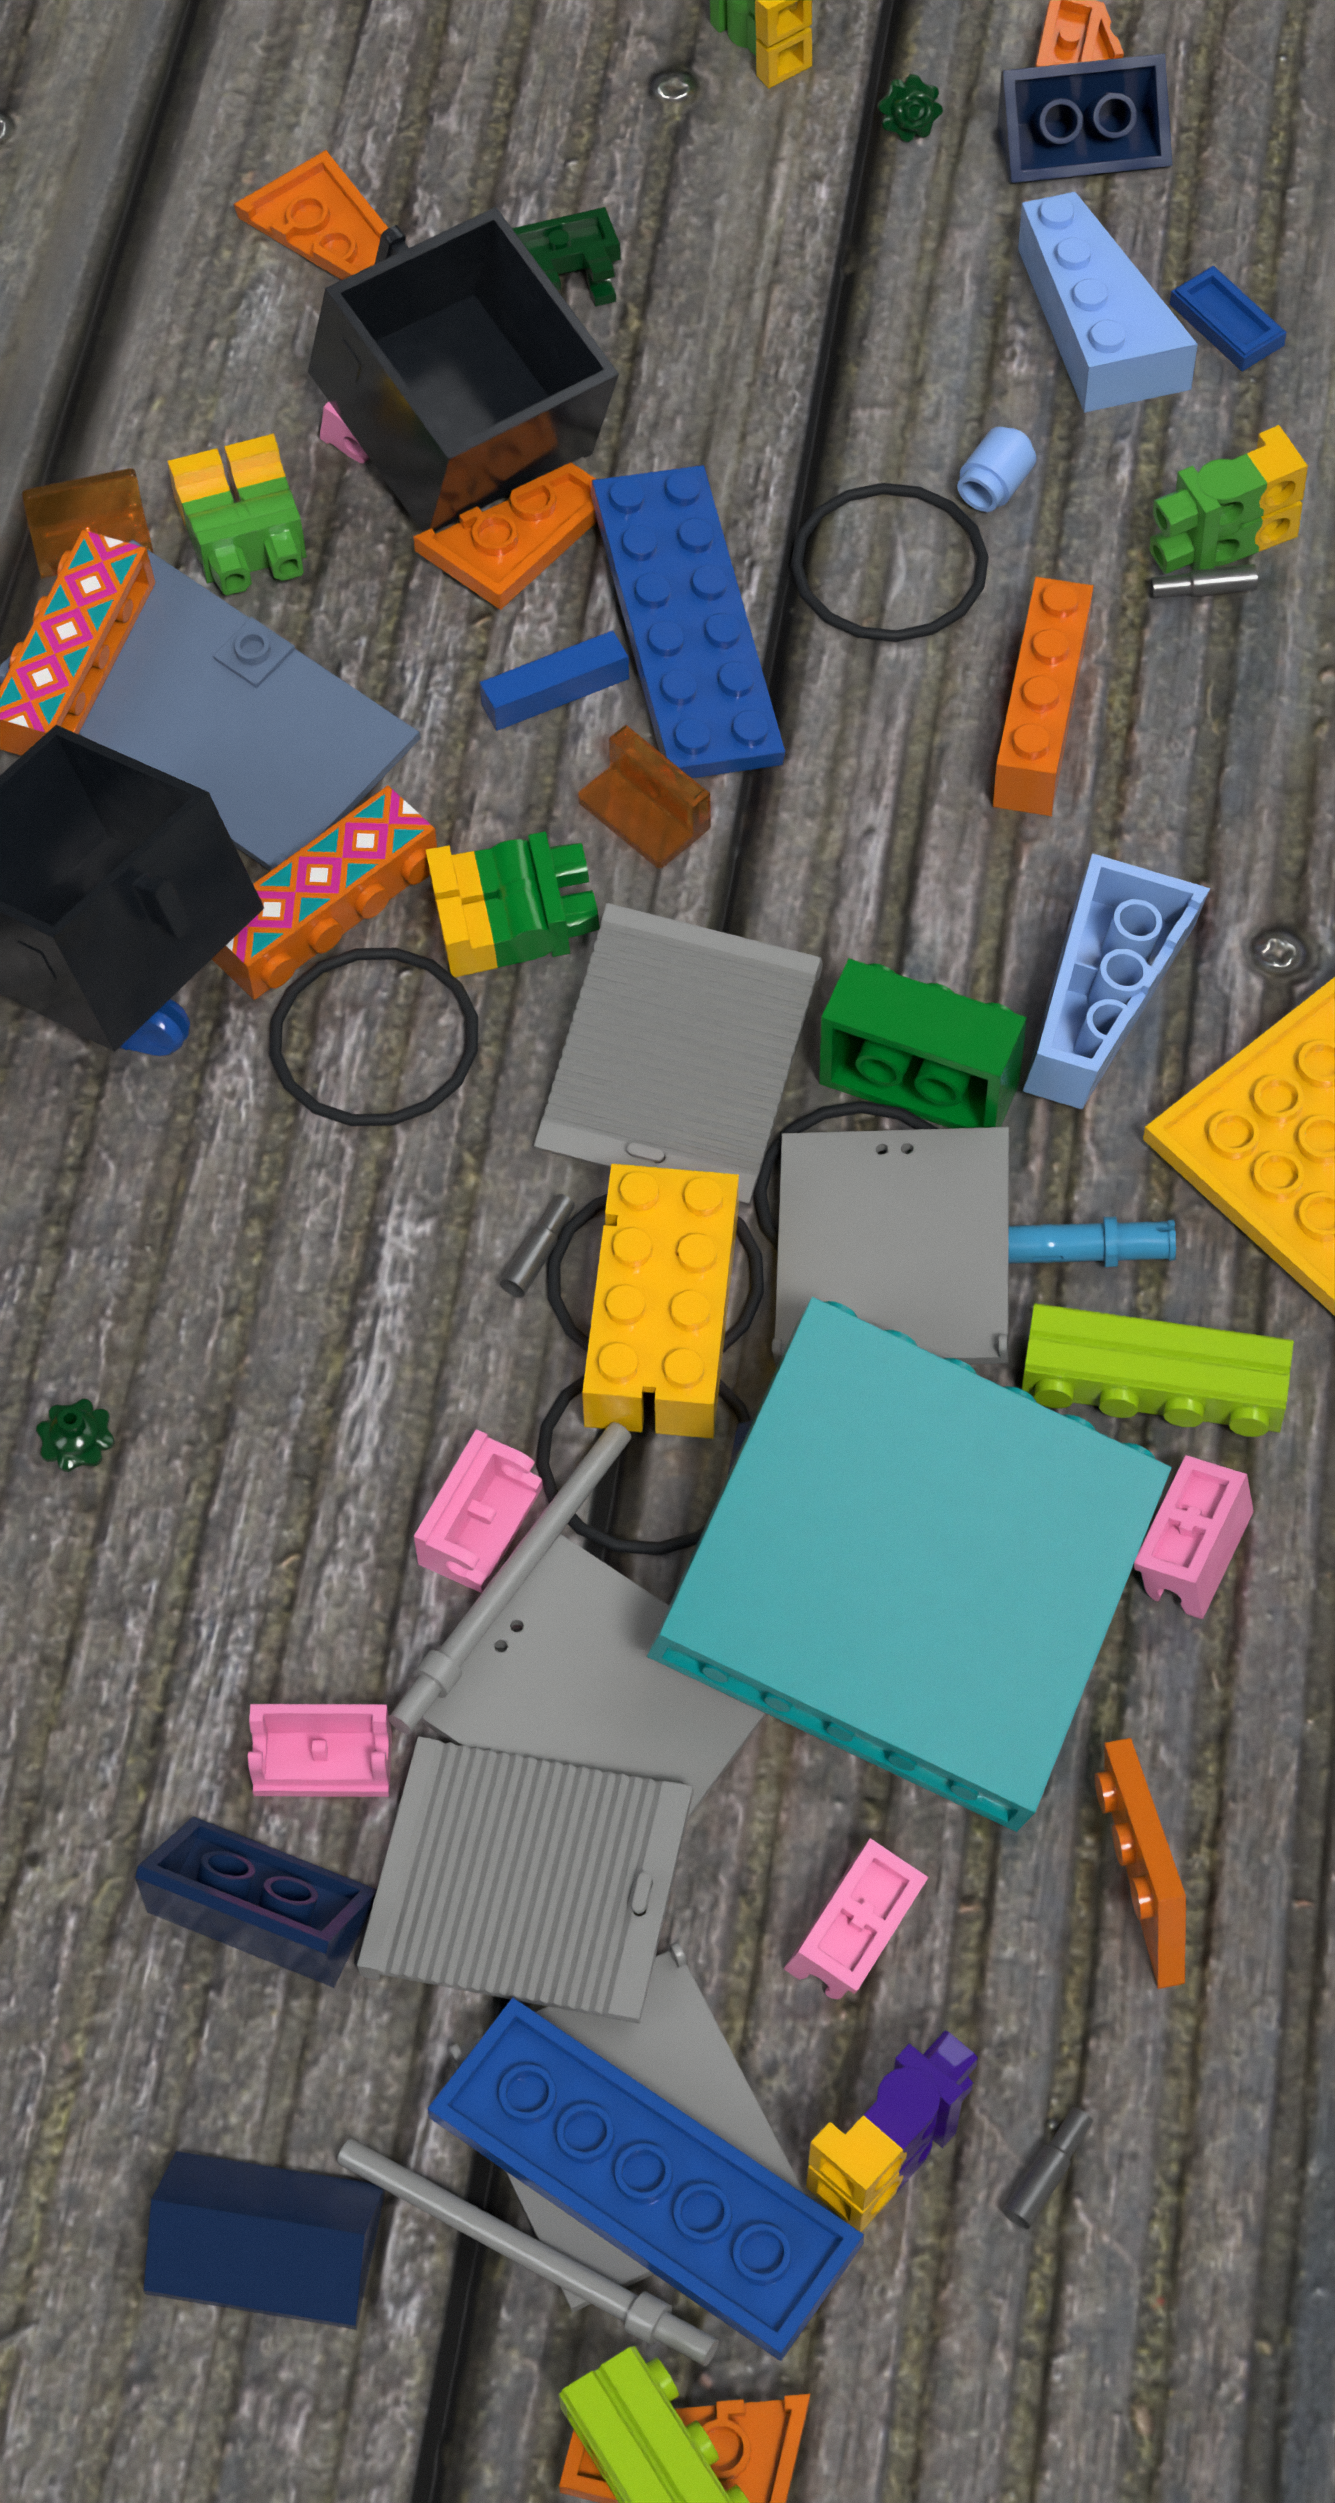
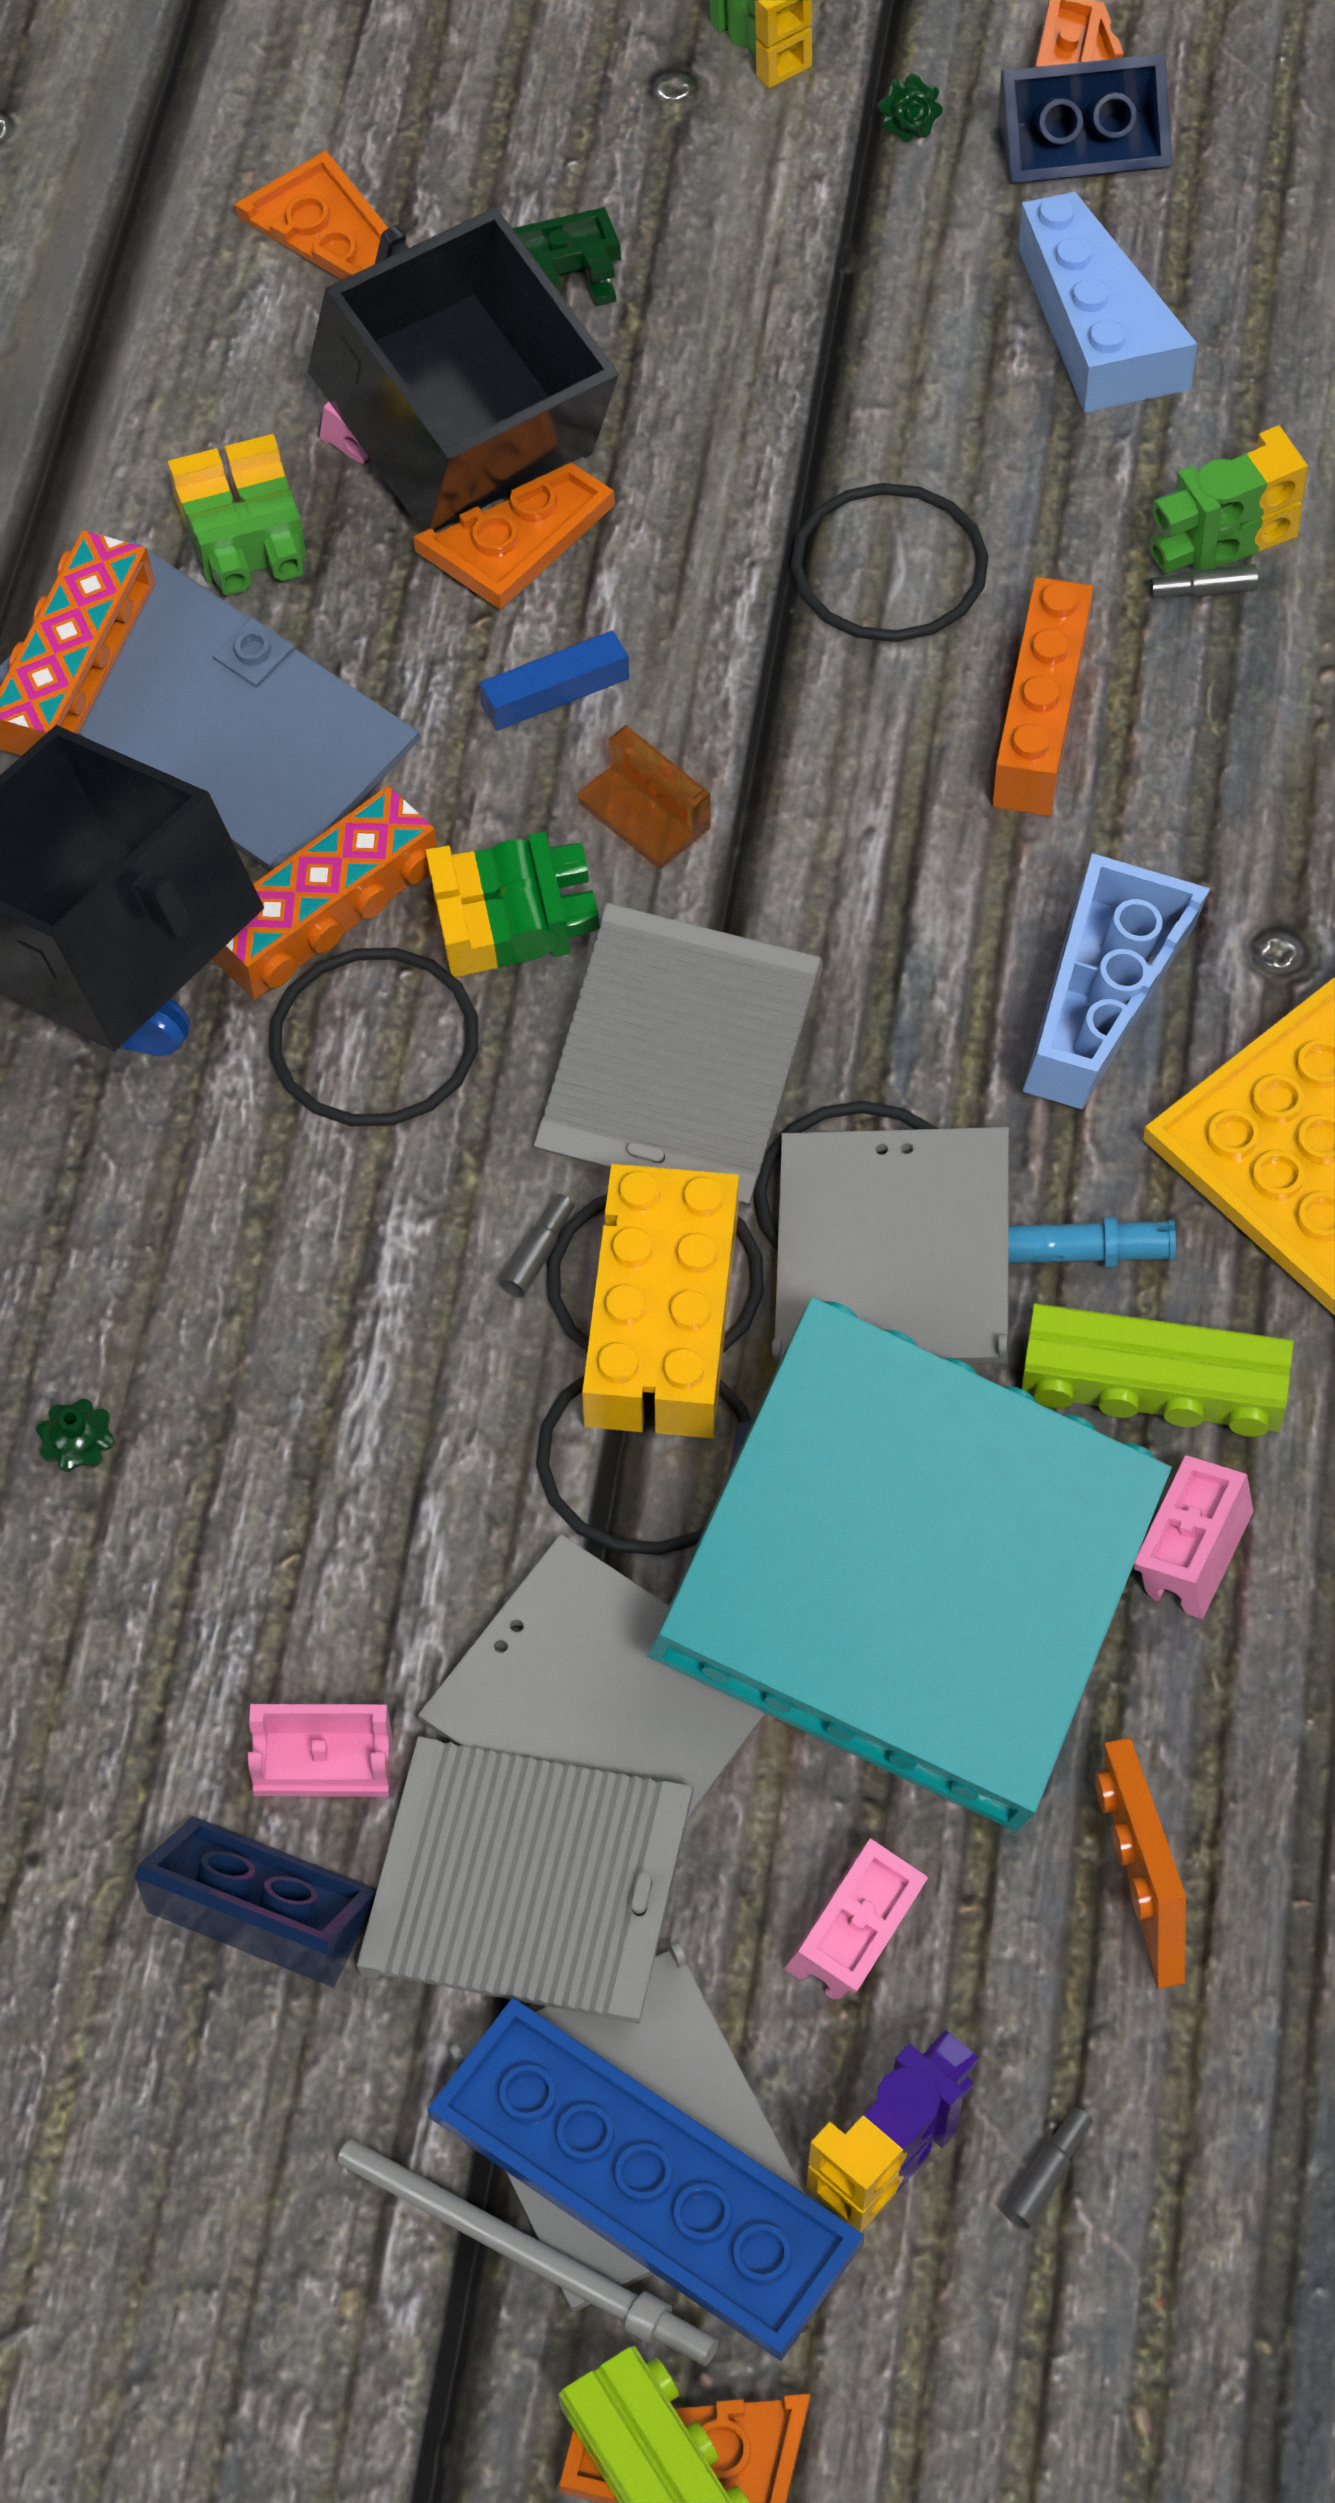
(97, 504): clear orange panel -> none
(262, 2239): dark blue slope -> none
(440, 1668): light grey bar -> none
(477, 1512): bright pink hinge -> none
(687, 622): blue plate -> none
(920, 1048): green brick -> none
(996, 469): light blue brick -> none
(1227, 318): blue tile -> none

